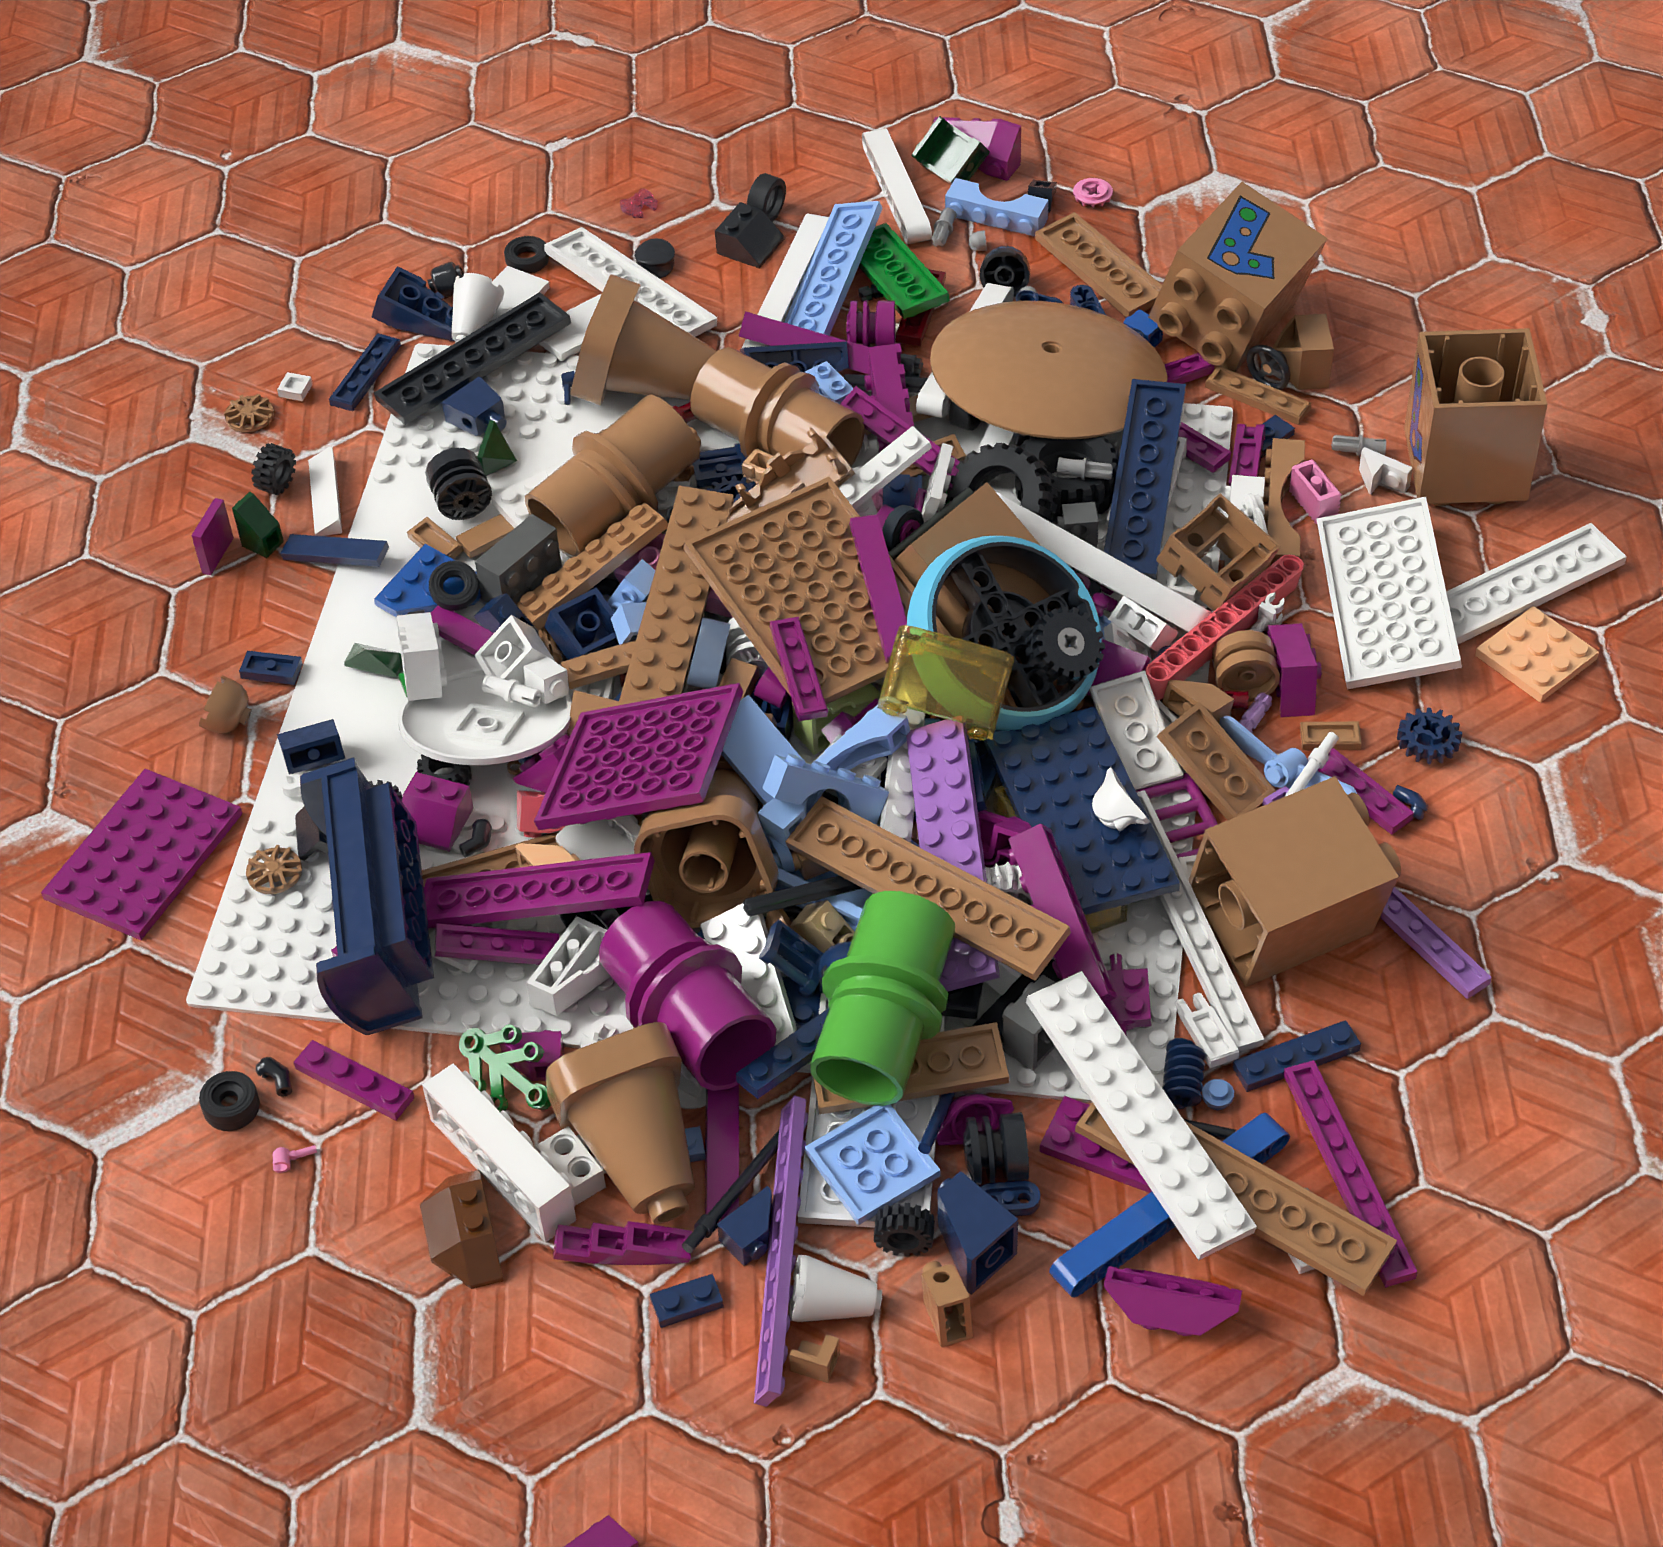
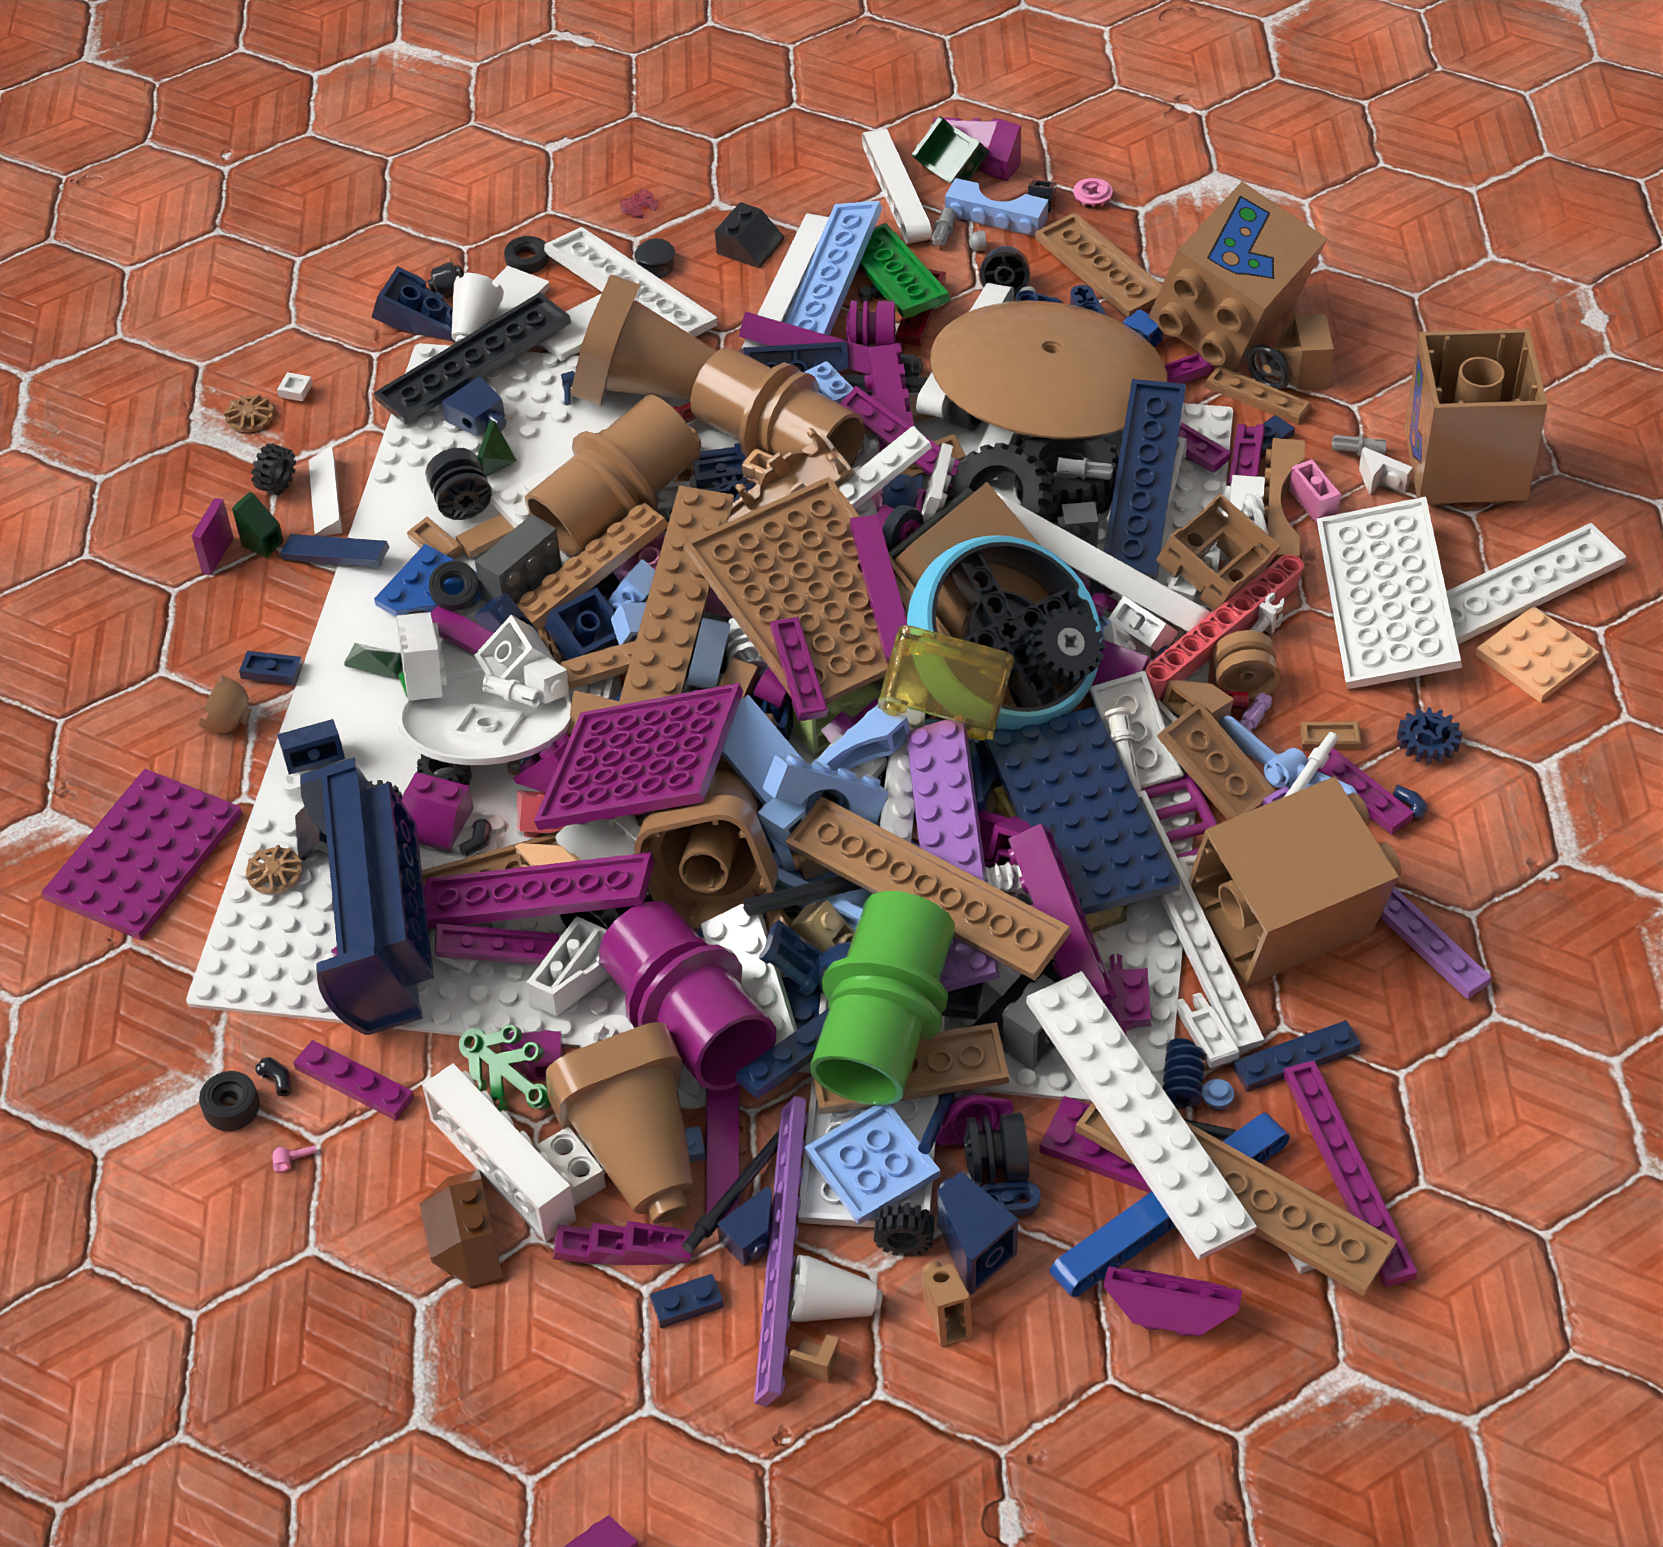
(364, 372): dark blue tile -> none
(768, 194): black tyre -> none
(1115, 806): white hat -> none
(1122, 740): none -> white pin
(1296, 668): magenta wedge -> none

